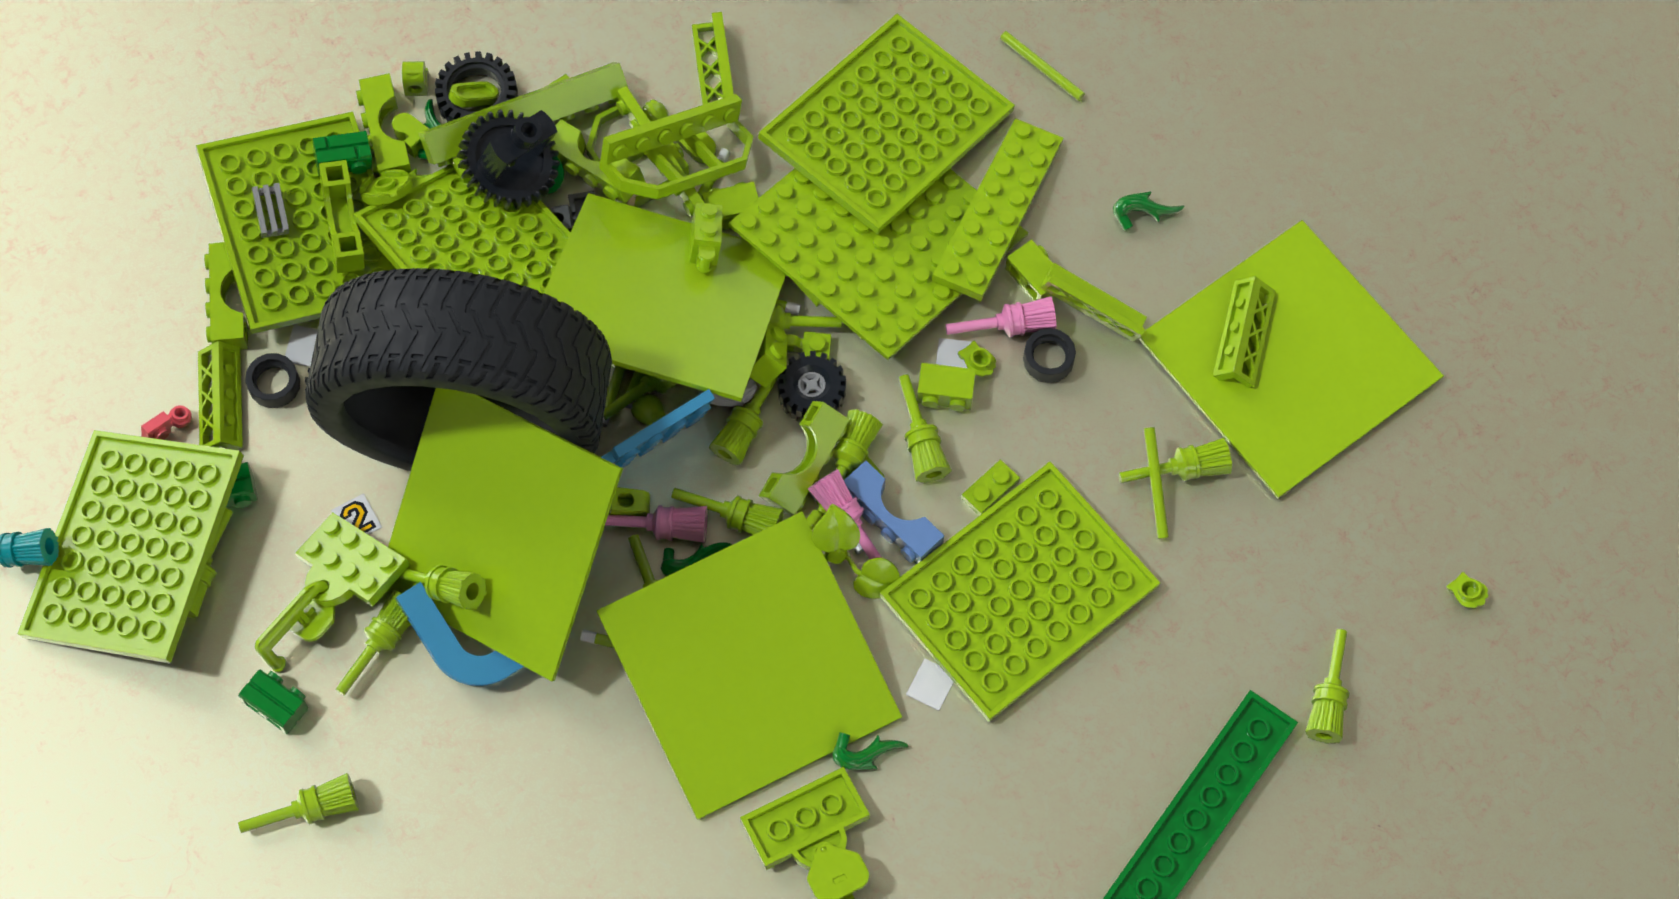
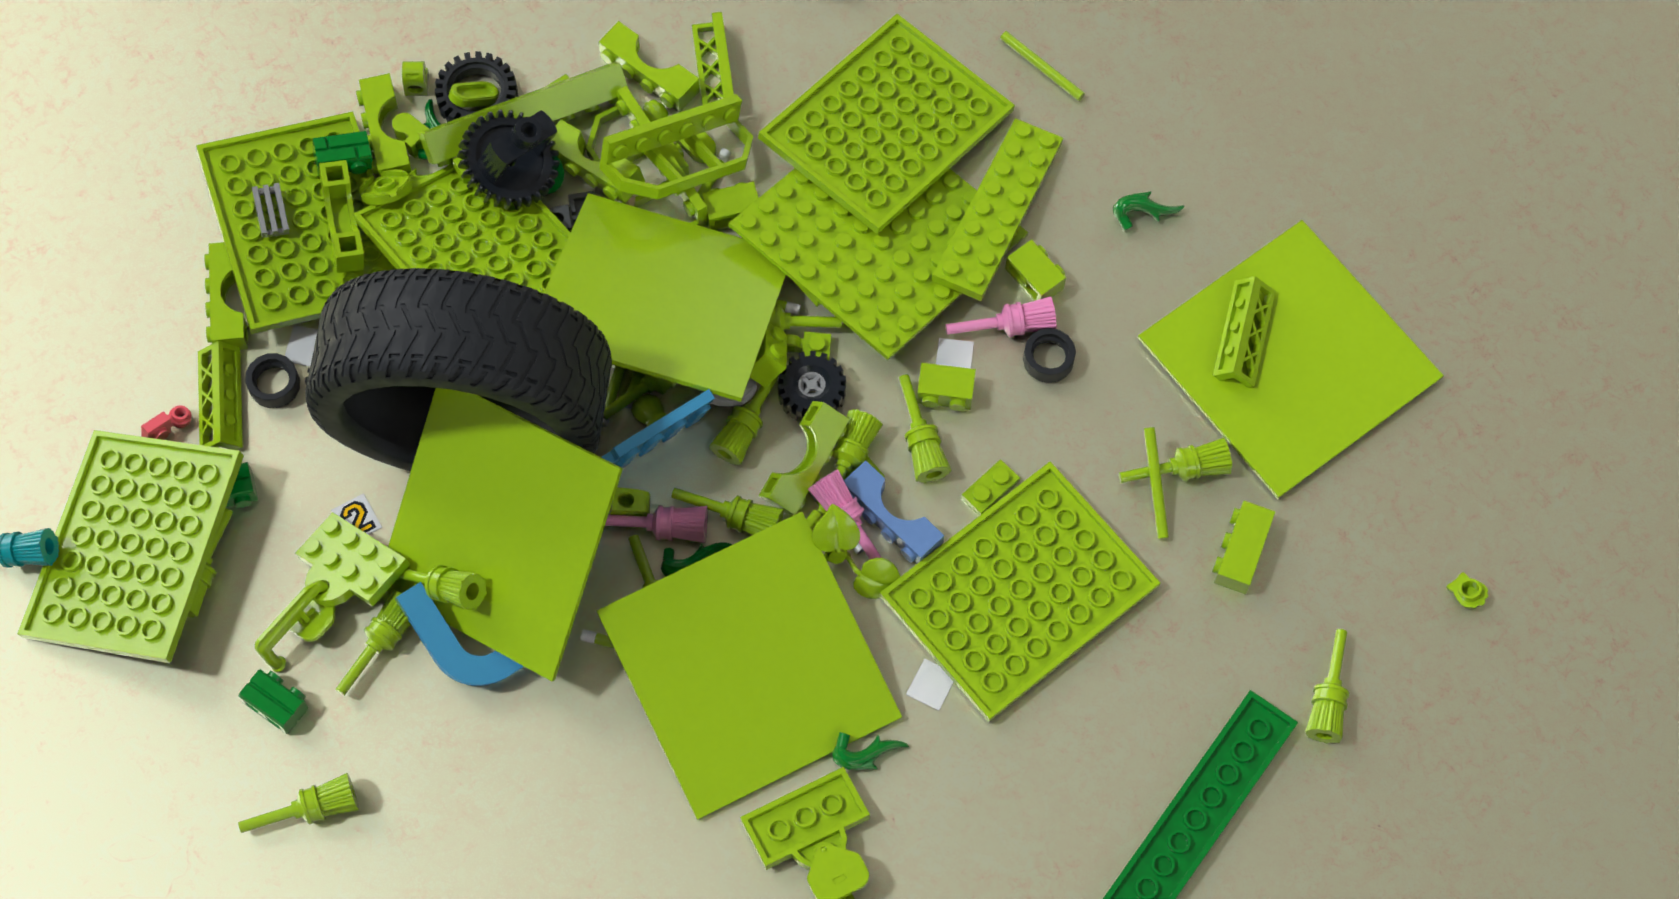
(672, 85): none -> lime arch
(705, 236): lime brick -> none
(978, 359): lime animal -> none
(1094, 302): lime fence -> none
(1243, 546): none -> lime brick

